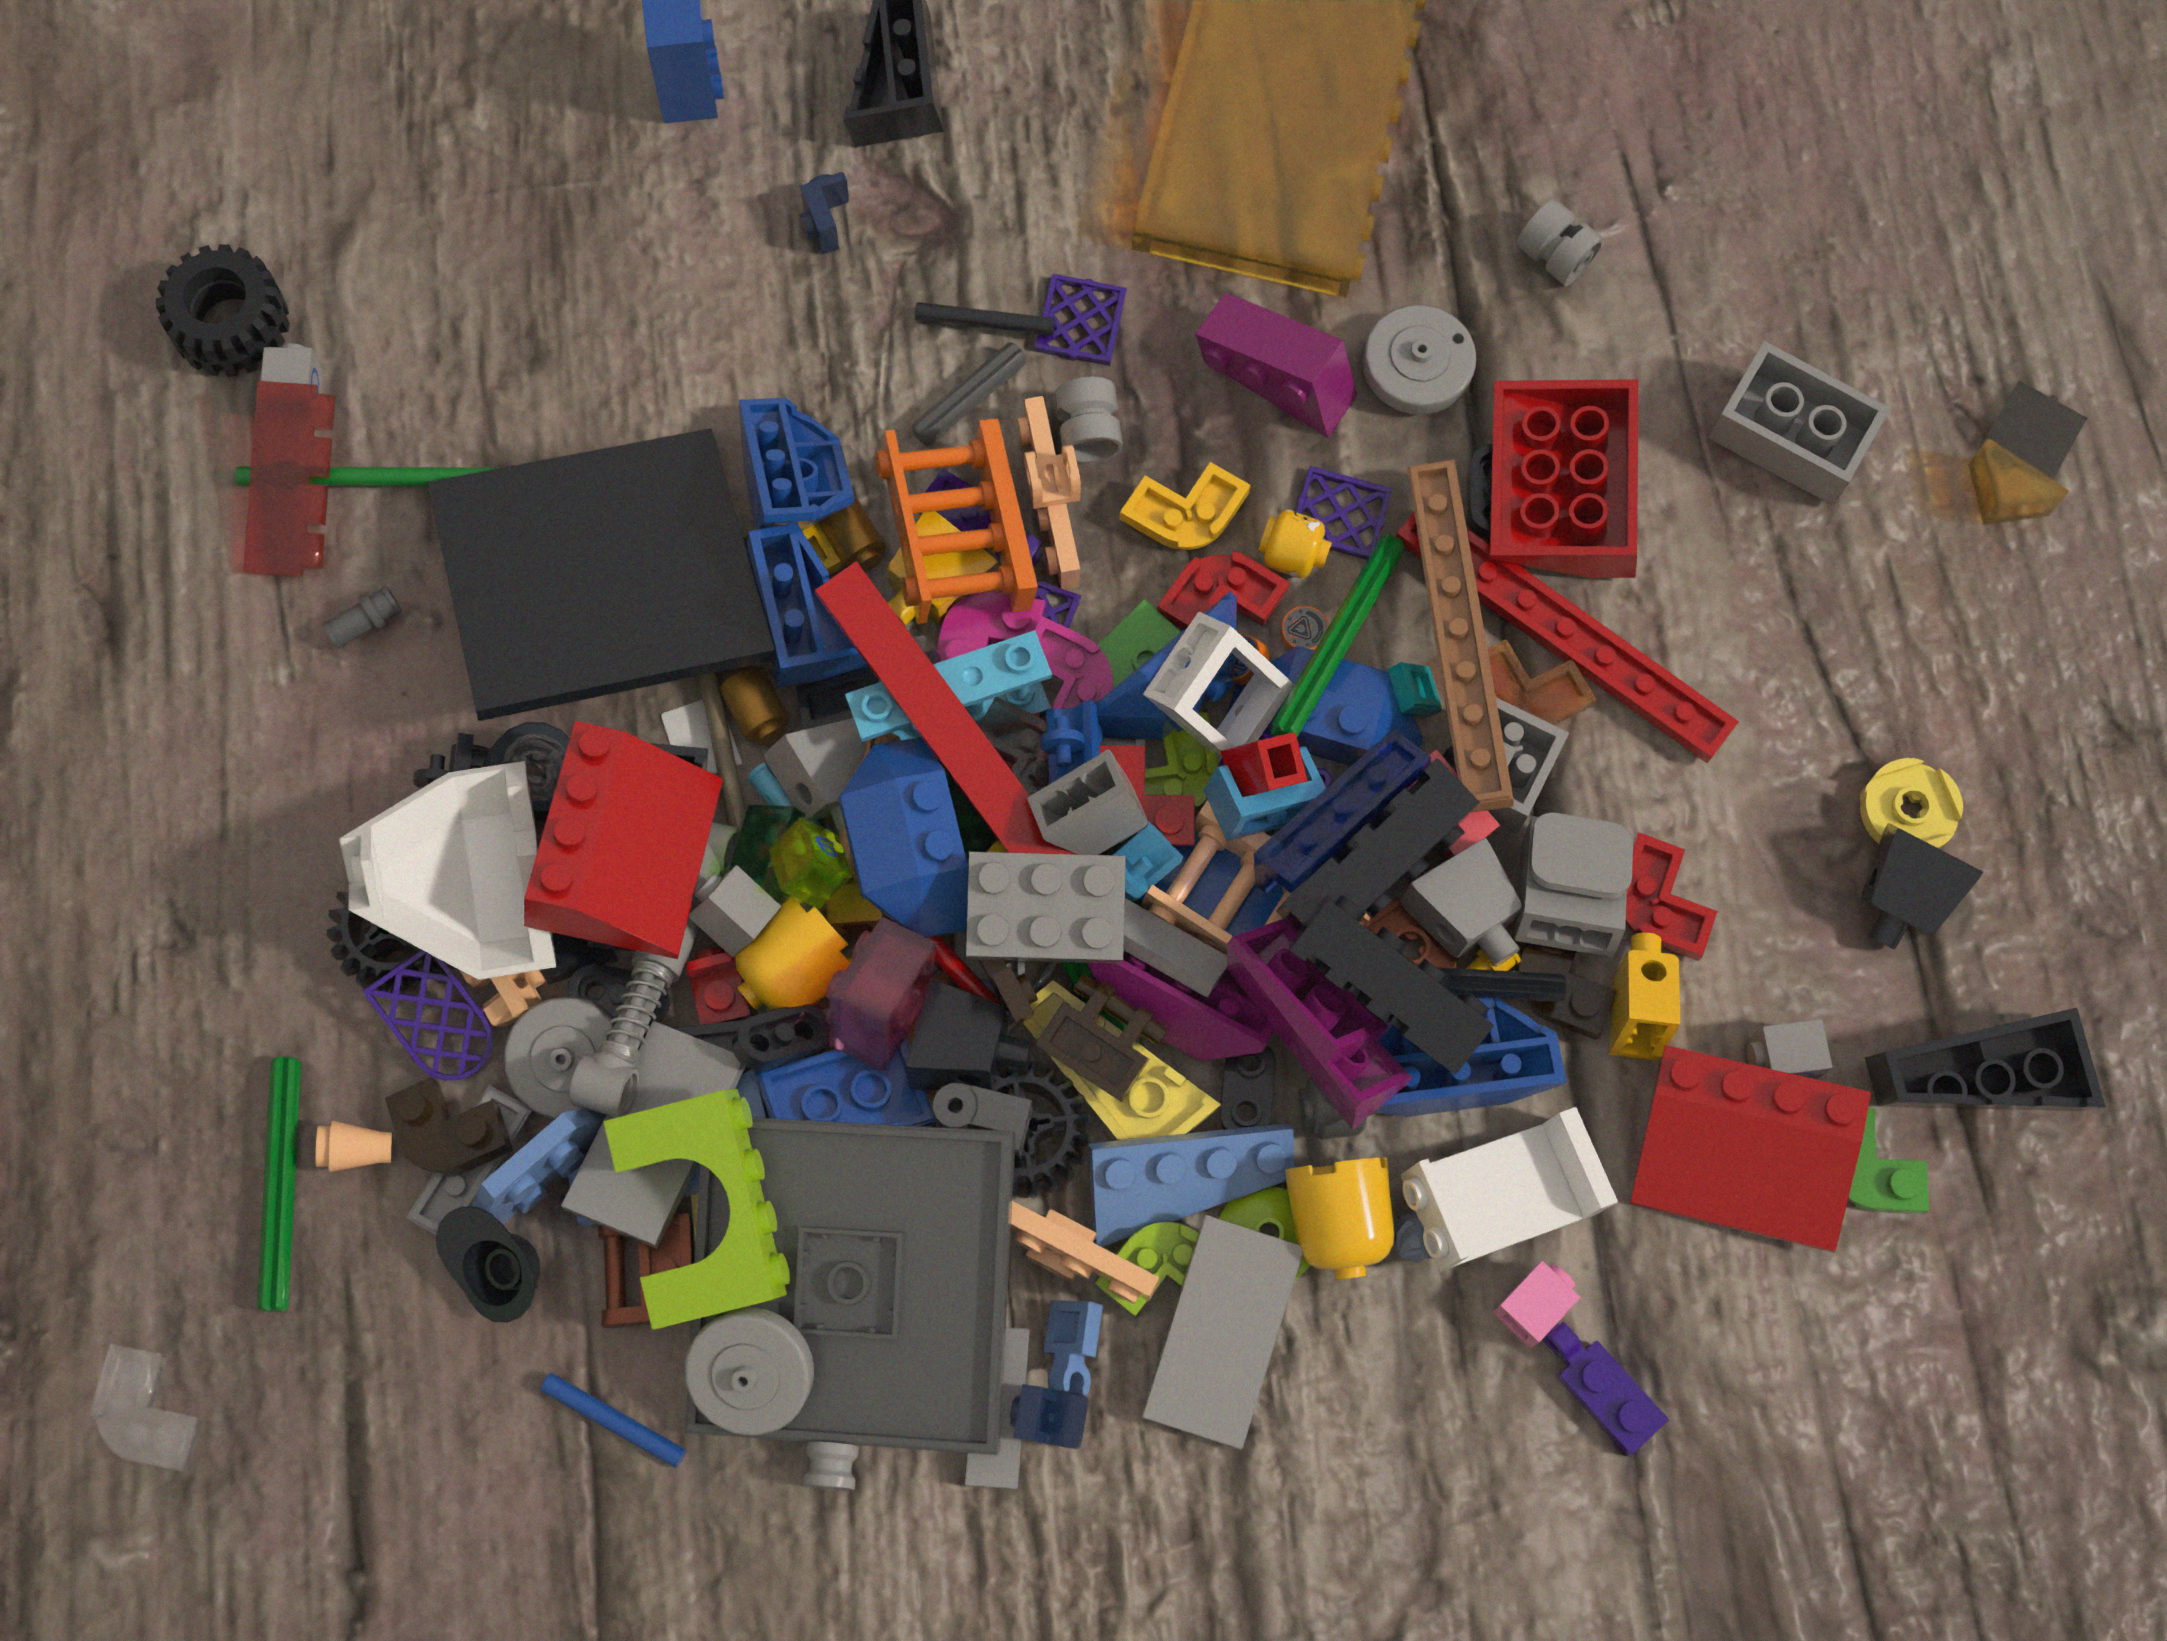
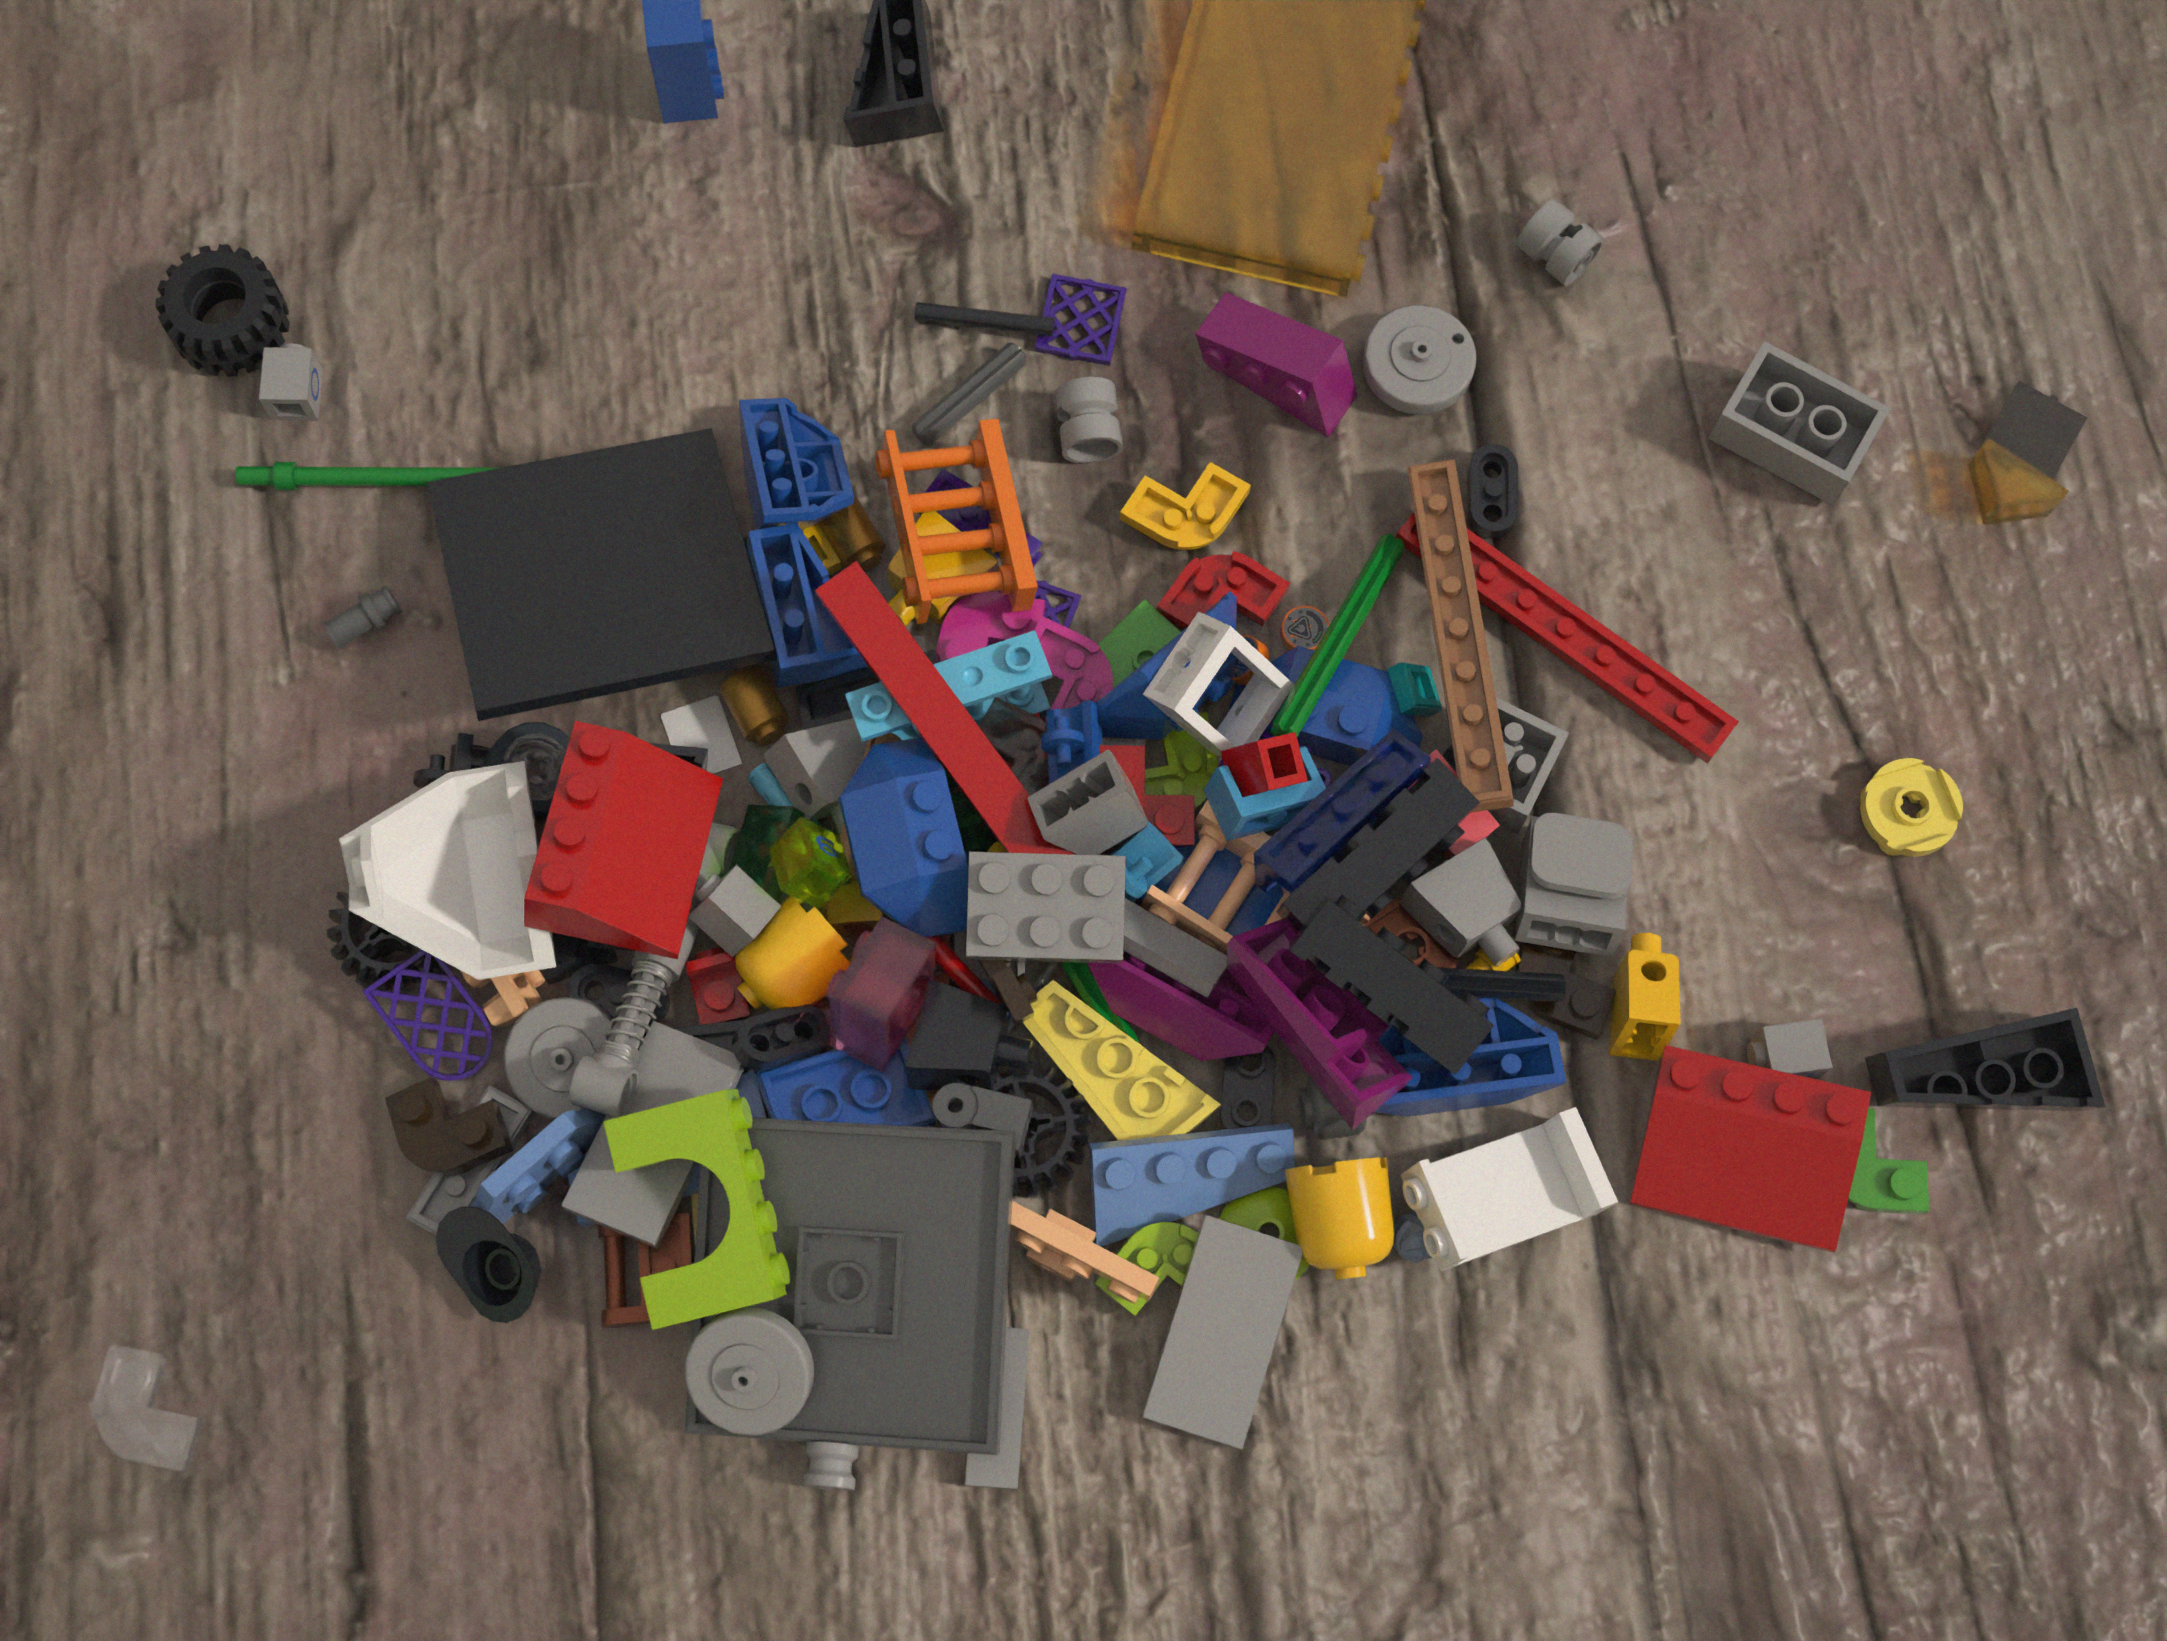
(279, 1185): green axle -> none
(280, 479): clear red windscreen -> none
(351, 1146): light nougat cone -> none
(613, 1420): blue bar -> none
(722, 749): dark tan bar -> none
(818, 198): dark blue bracket -> none
(1049, 1416): dark blue bracket -> none
(1051, 484): light nougat plate -> none
(1070, 1337): medium blue plate -> none
(1092, 1050): dark brown plate -> none
(1294, 544): yellow head -> none
(1350, 483): dark purple window -> none
(1537, 1303): bright pink brick -> none
(1549, 696): clear orange plate -> none
(1566, 476): red slope -> none
(1605, 1390): dark purple plate -> none
(1653, 908): red plate -> none
(1914, 885): black torso -> none

